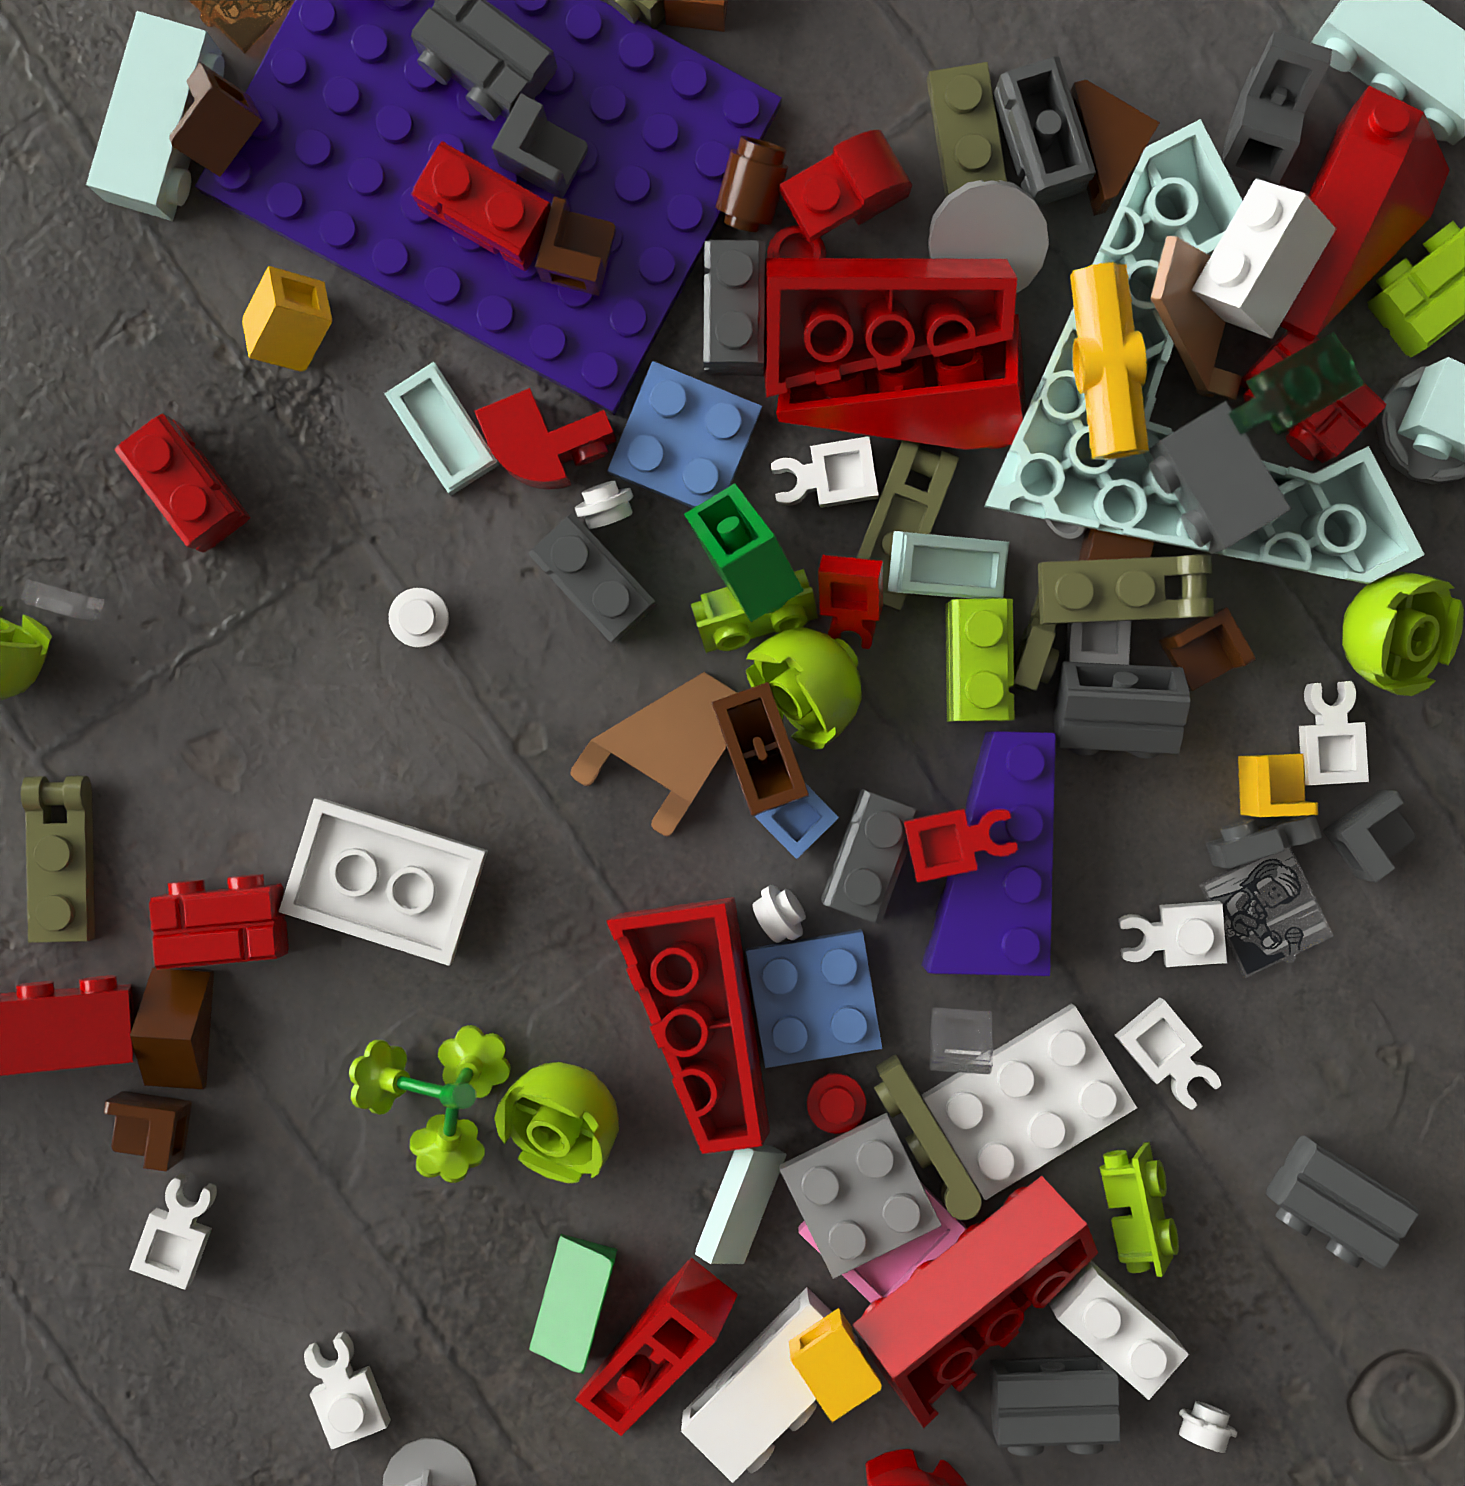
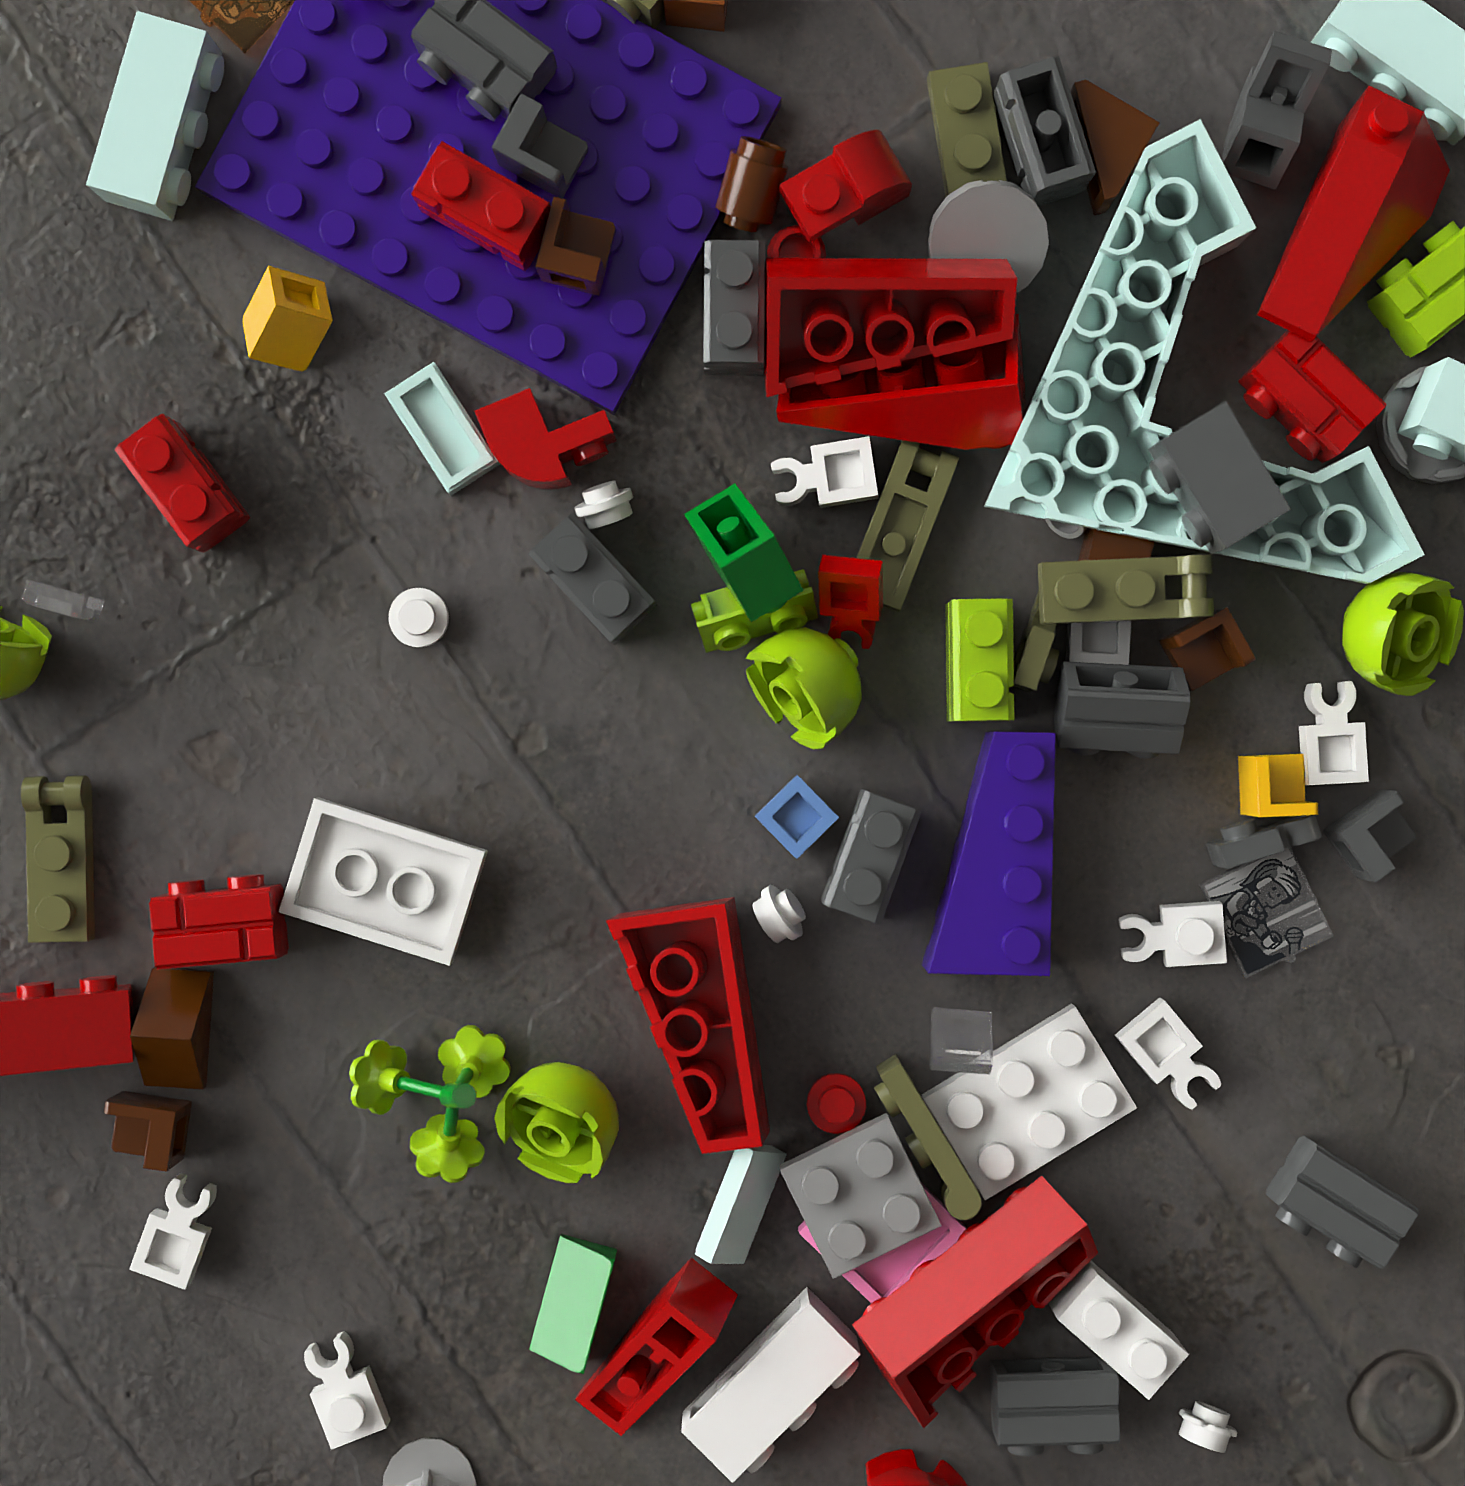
(215, 122): reddish brown panel -> none
(669, 742): medium nougat flag -> none
(683, 437): medium blue plate -> none
(760, 749): reddish brown slope -> none
(813, 998): medium blue plate -> none
(833, 1365): yellow panel -> none
(946, 843): red plate -> none
(947, 566): light aqua tile -> none
(1109, 361): yellow piece -> none
(1146, 1233): lime hinge -> none
(1189, 321): medium nougat flag -> none
(1264, 258): white brick -> none
(1299, 386): clear green hinge -> none

